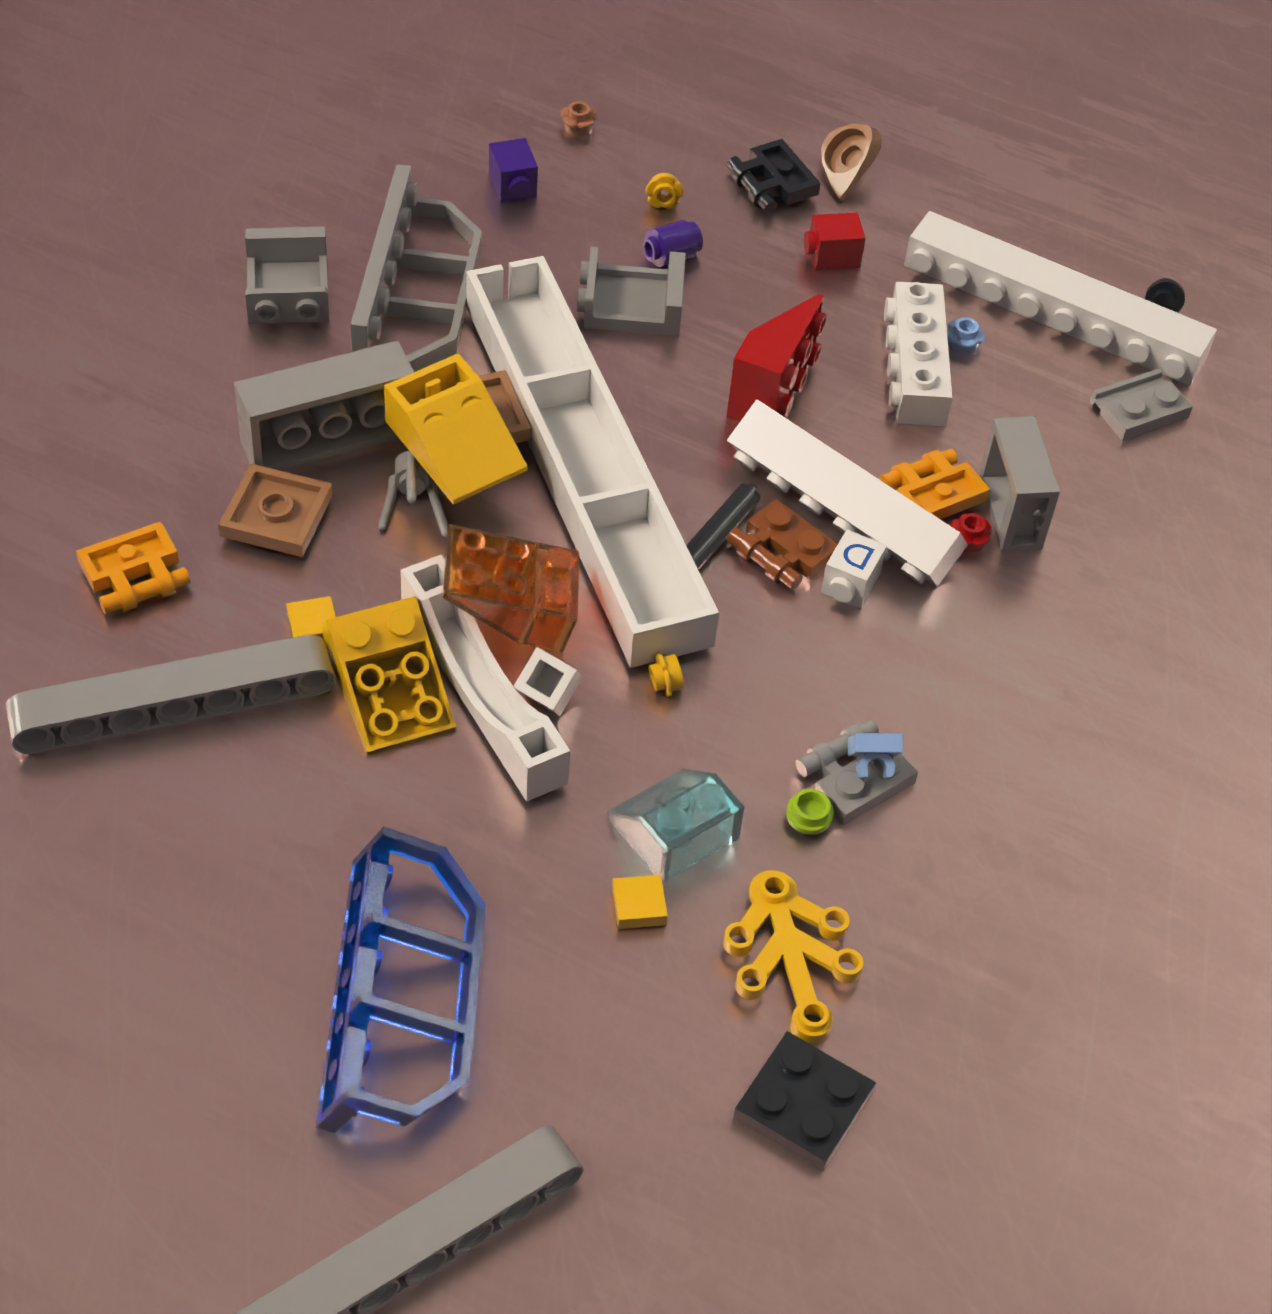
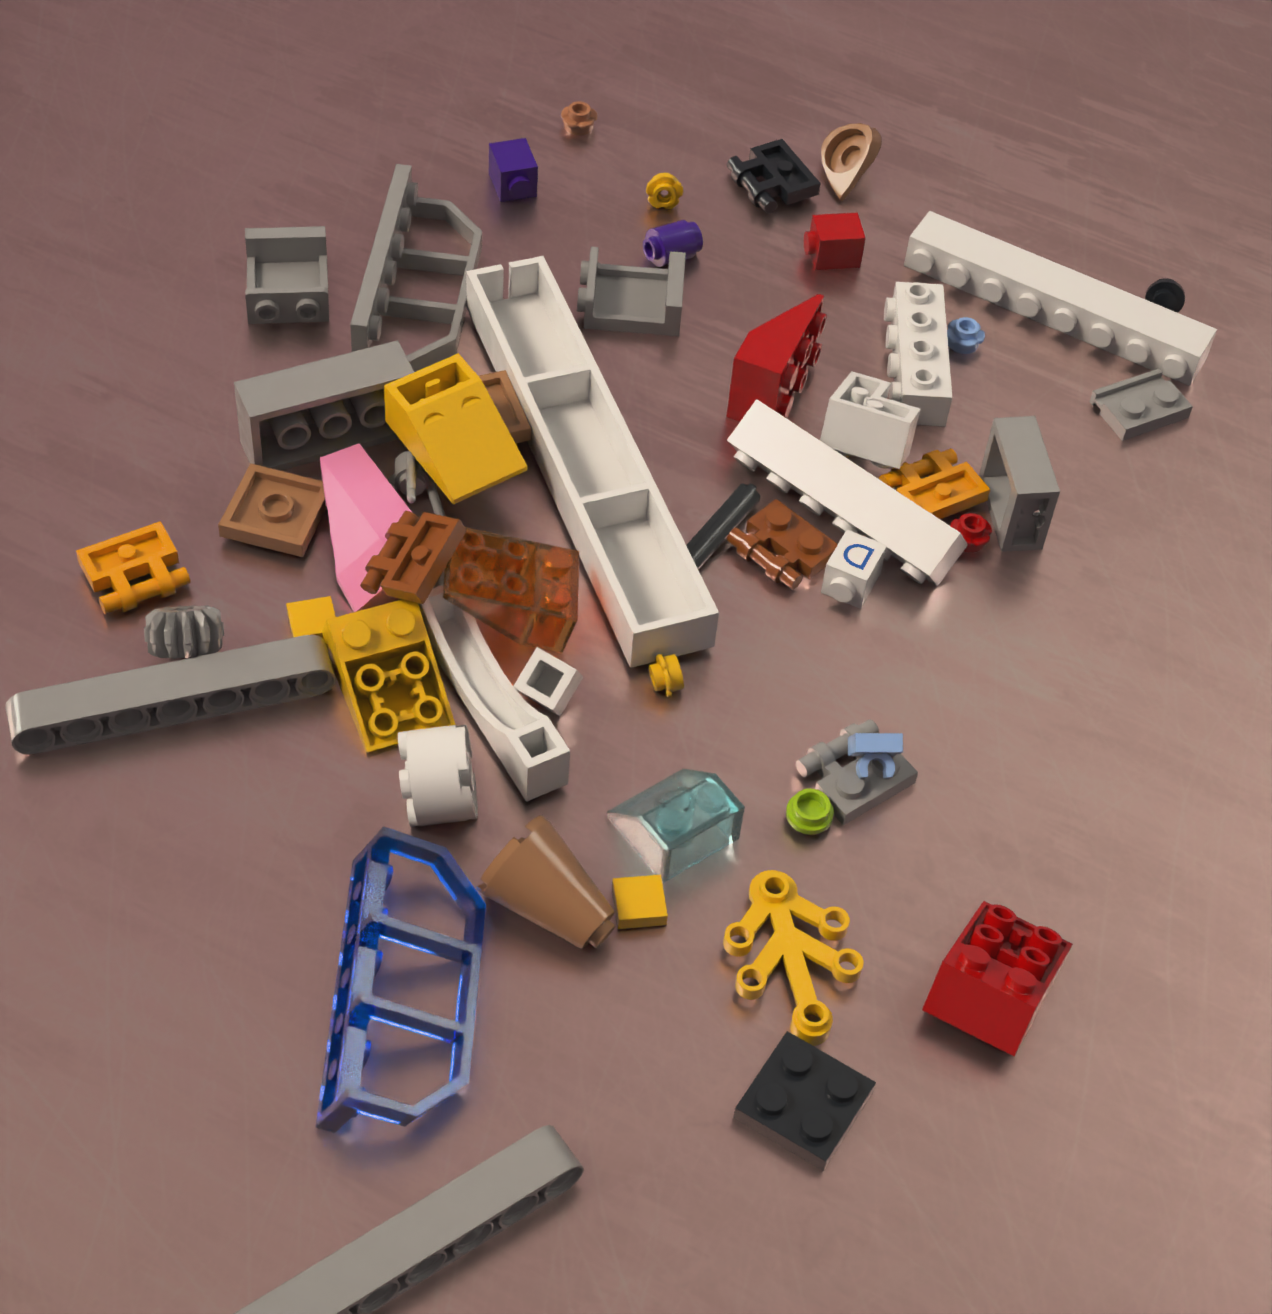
(184, 631): none -> light grey gear
(359, 513): none -> bright pink wedge
(413, 556): none -> dark orange plate
(438, 775): none -> white brick
(548, 887): none -> medium nougat cone
(868, 424): none -> white brick
(997, 977): none -> red slope

